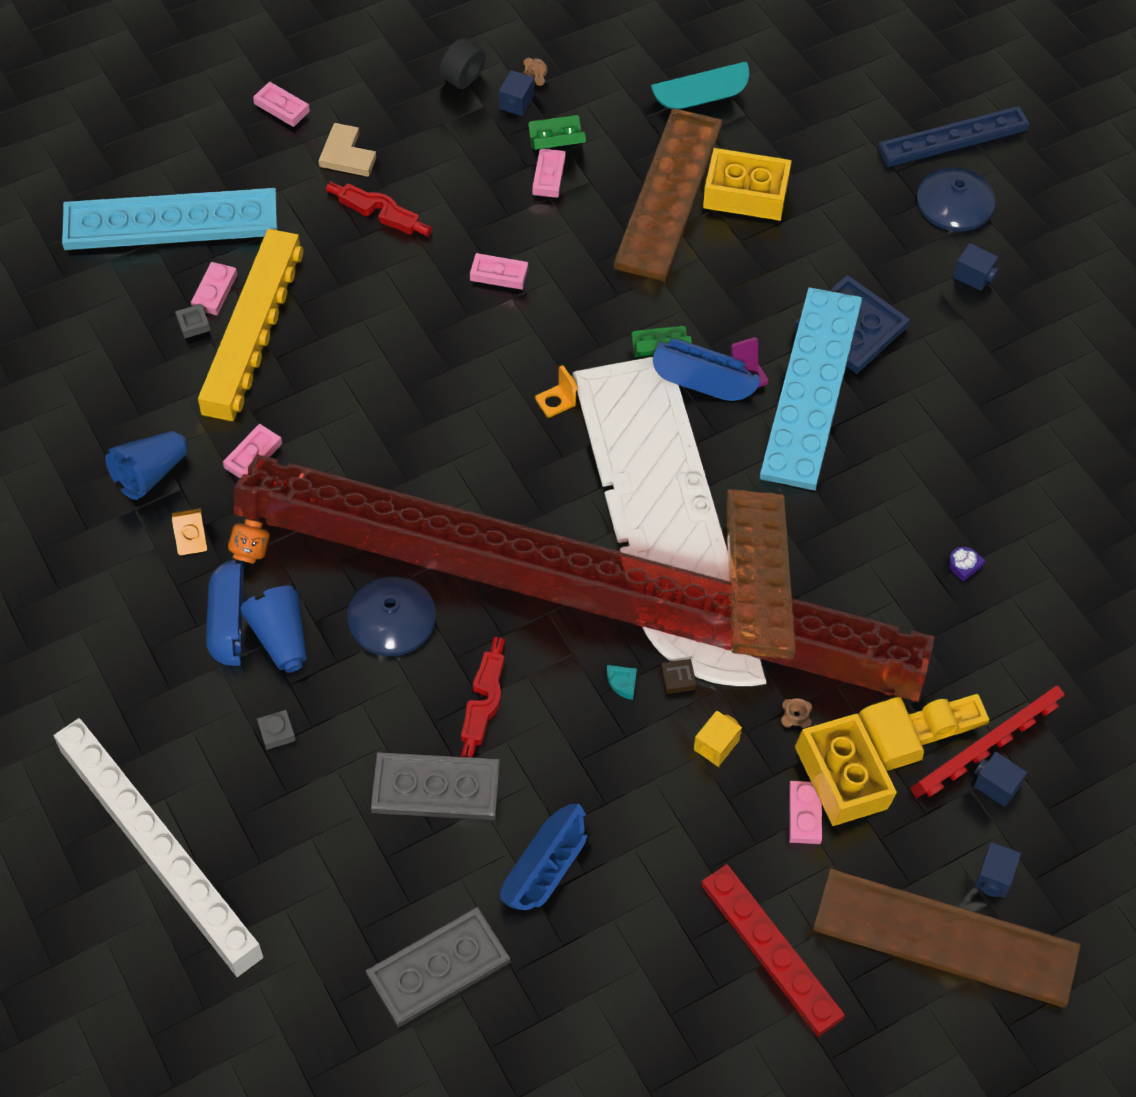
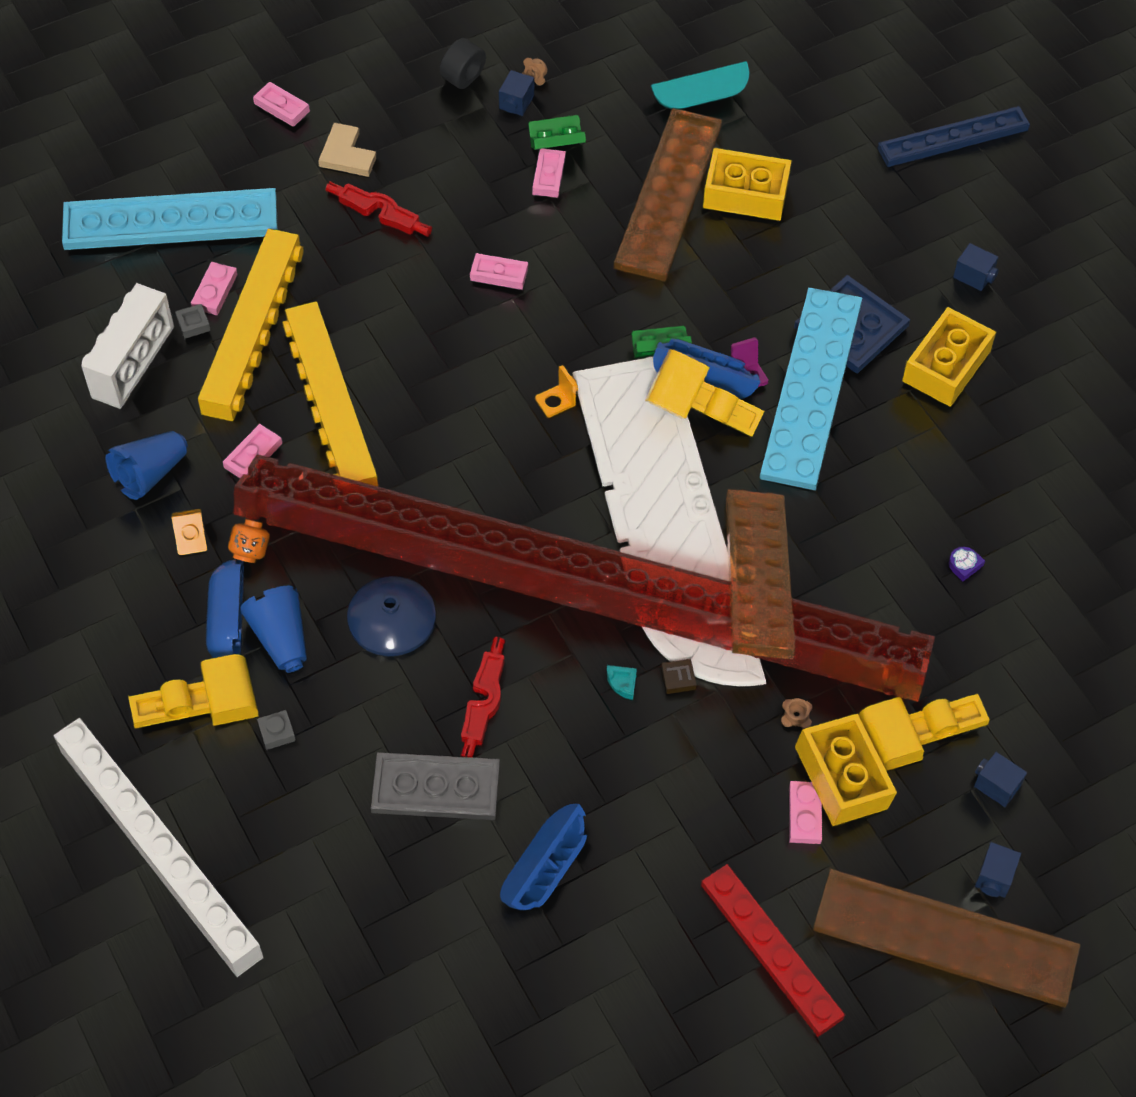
(127, 345): none -> white brick
(223, 693): none -> yellow plate
(329, 394): none -> yellow brick
(437, 967): flat silver tile -> none
(682, 387): none -> yellow plate
(717, 738): yellow brick -> none
(948, 356): none -> yellow brick
(956, 199): dark blue dish -> none
(979, 750): red plate -> none

